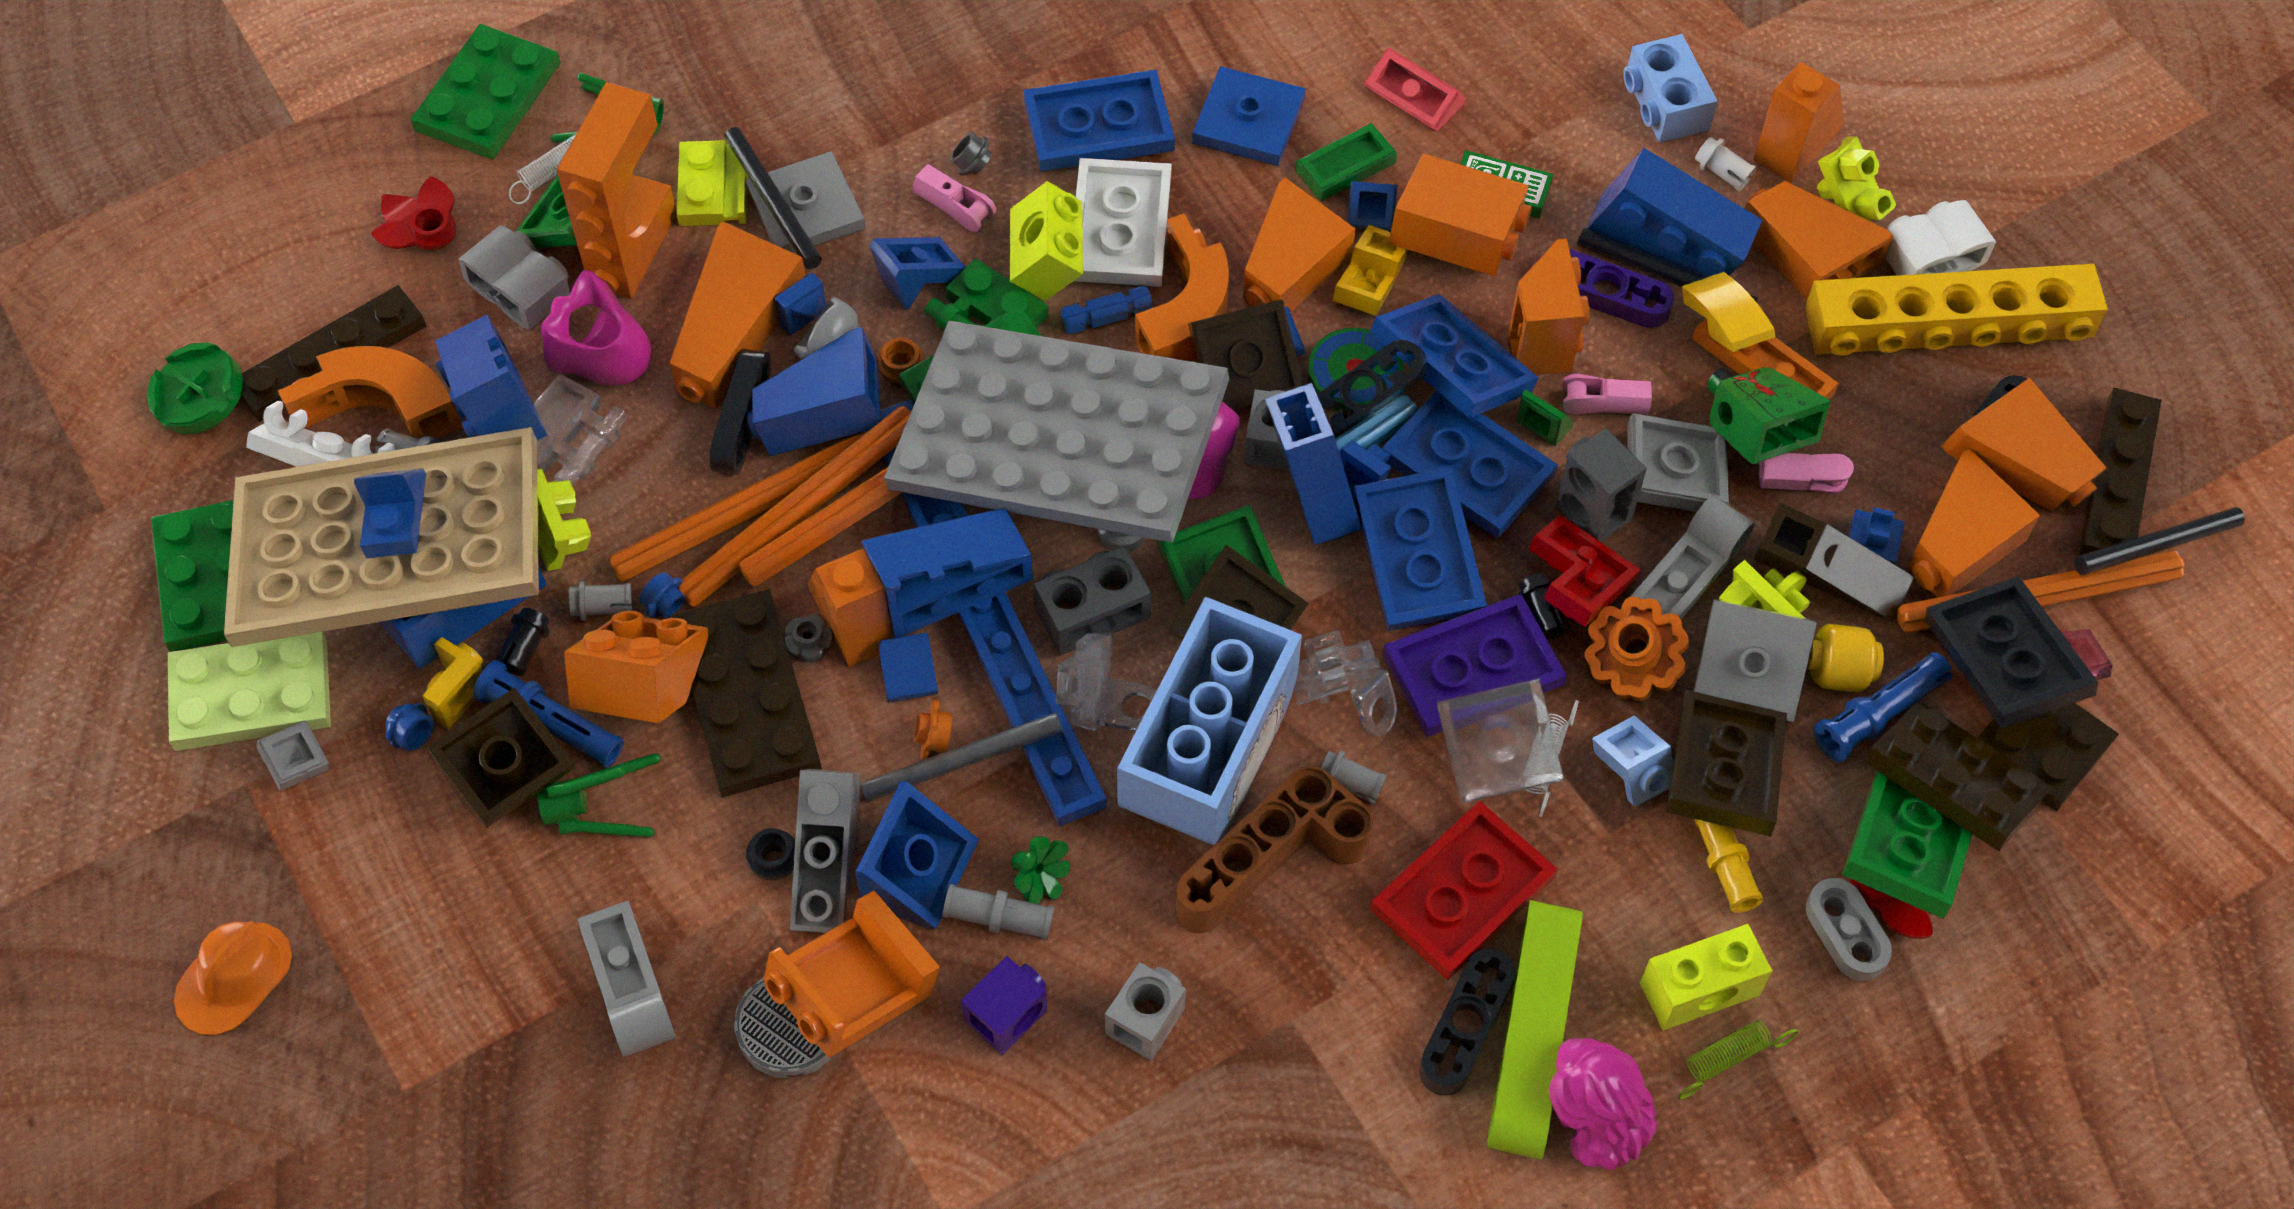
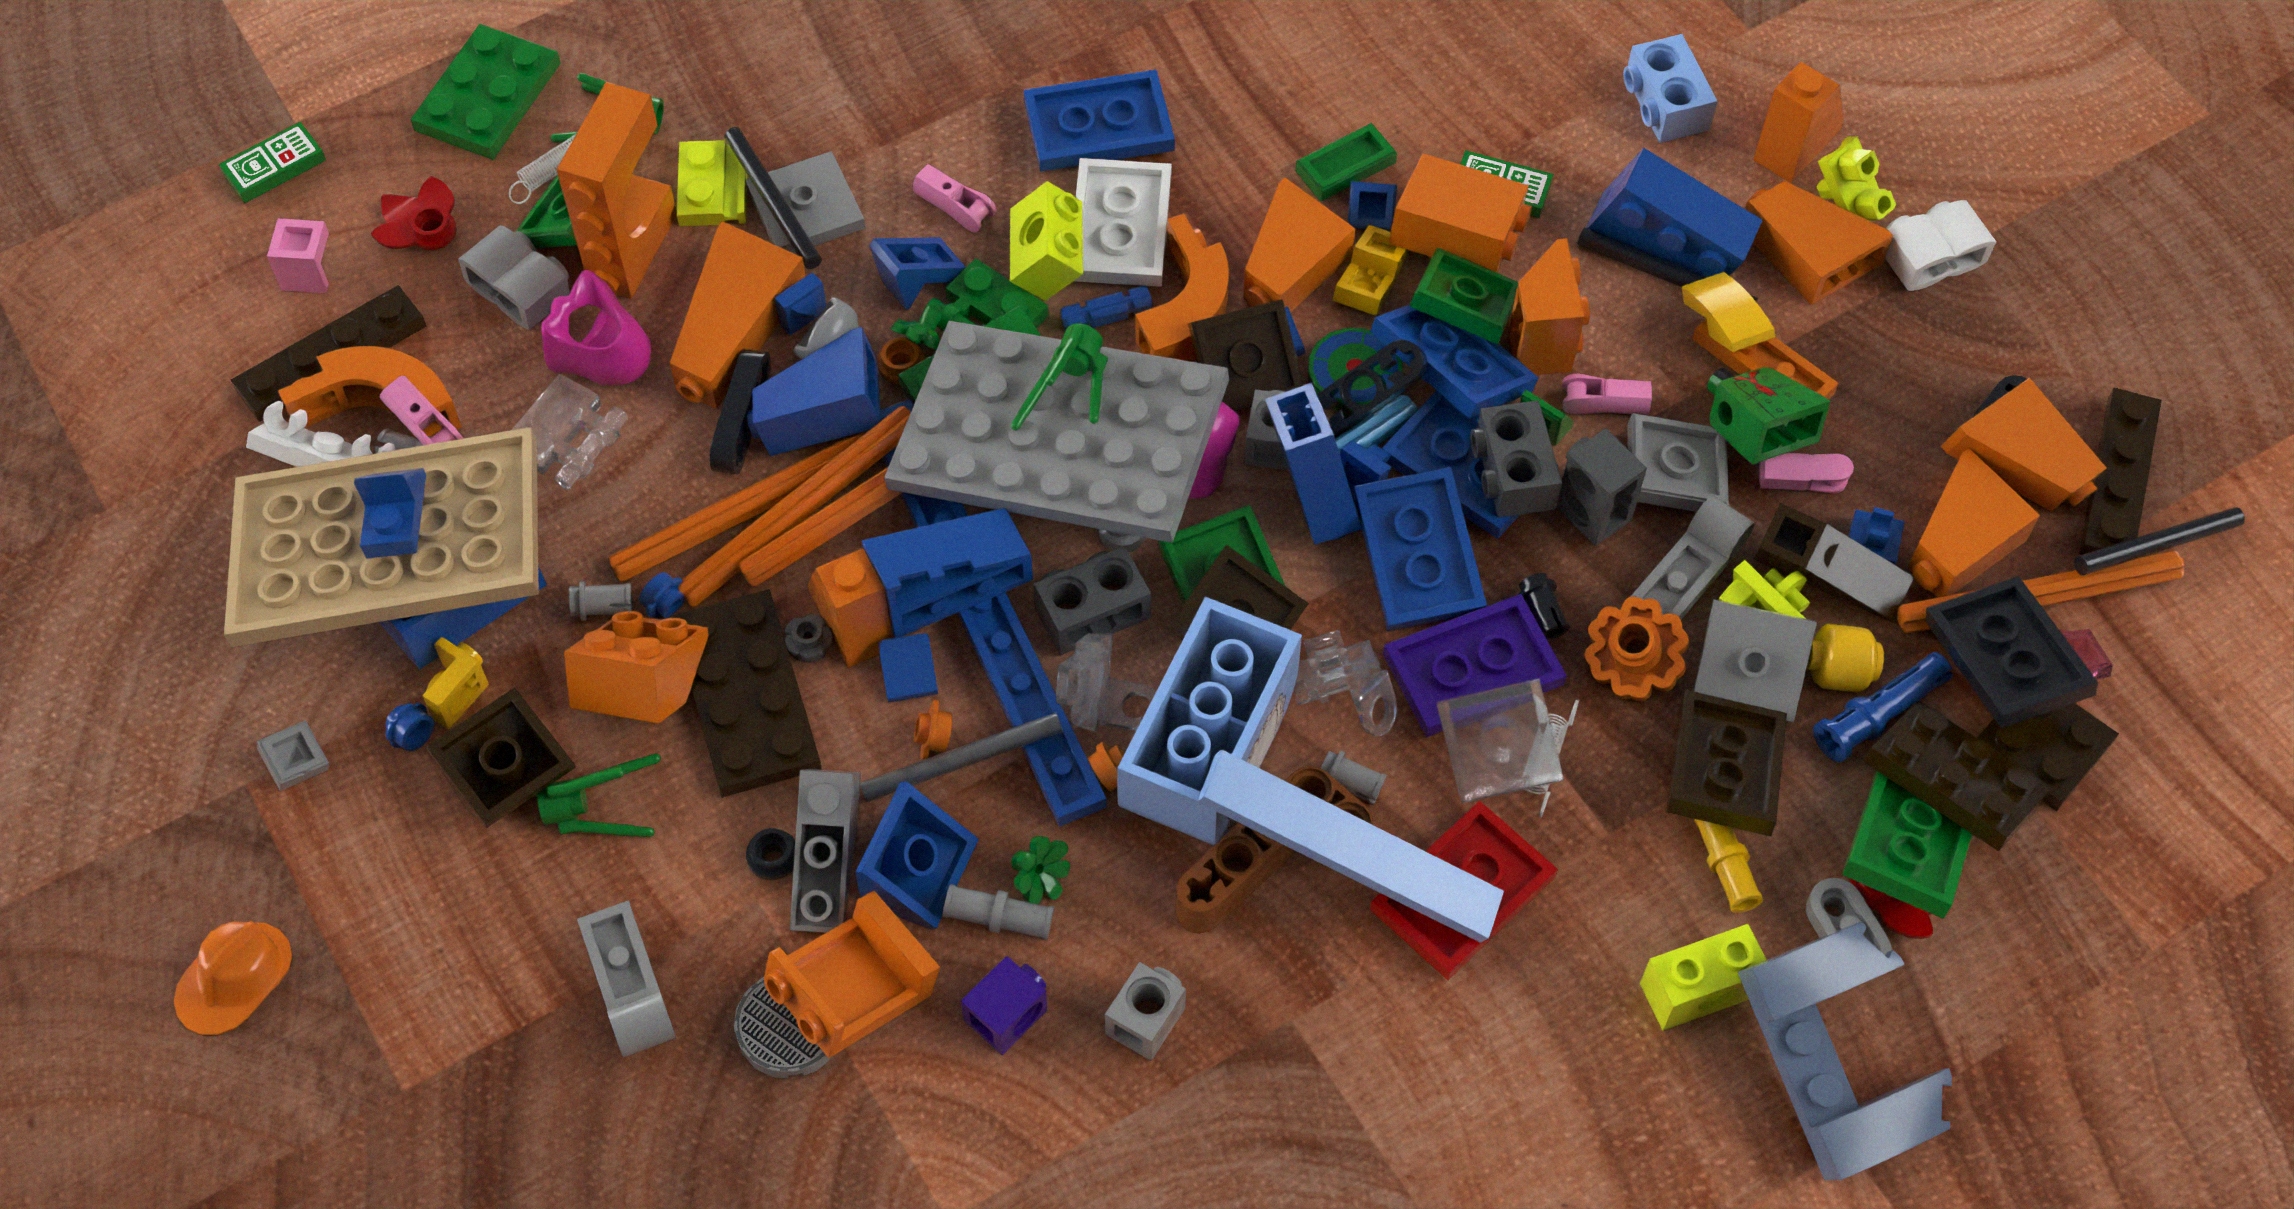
(193, 573): green plate -> none
(195, 388): green tile -> none
(247, 690): yellowish green plate -> none
(272, 162): none -> tile
(297, 255): none -> bright pink panel
(417, 411): none -> bright pink bar
(485, 381): blue wedge -> none
(523, 640): black pin -> none
(556, 536): neon yellow hips -> none
(559, 720): blue pin -> none
(923, 330): none -> green plant
(971, 154): dark grey plate -> none
(1074, 356): none -> green plant
(1105, 764): none -> orange plate
(1249, 116): blue plate -> none
(1350, 846): none -> light blue tile
(1414, 90): coral slope -> none
(1465, 1060): black beam -> none
(1466, 295): none -> green plate
(1526, 458): none -> dark grey brick
(1534, 1029): lime beam -> none
(1590, 570): red plate -> none
(1604, 1099): dark pink hair -> none
(1616, 305): dark purple beam -> none
(1637, 757): light blue bracket -> none
(1699, 1084): lime piece -> none
(1725, 163): white pin -> none
(1839, 1130): none -> sand blue wedge
(1955, 309): yellow brick -> none

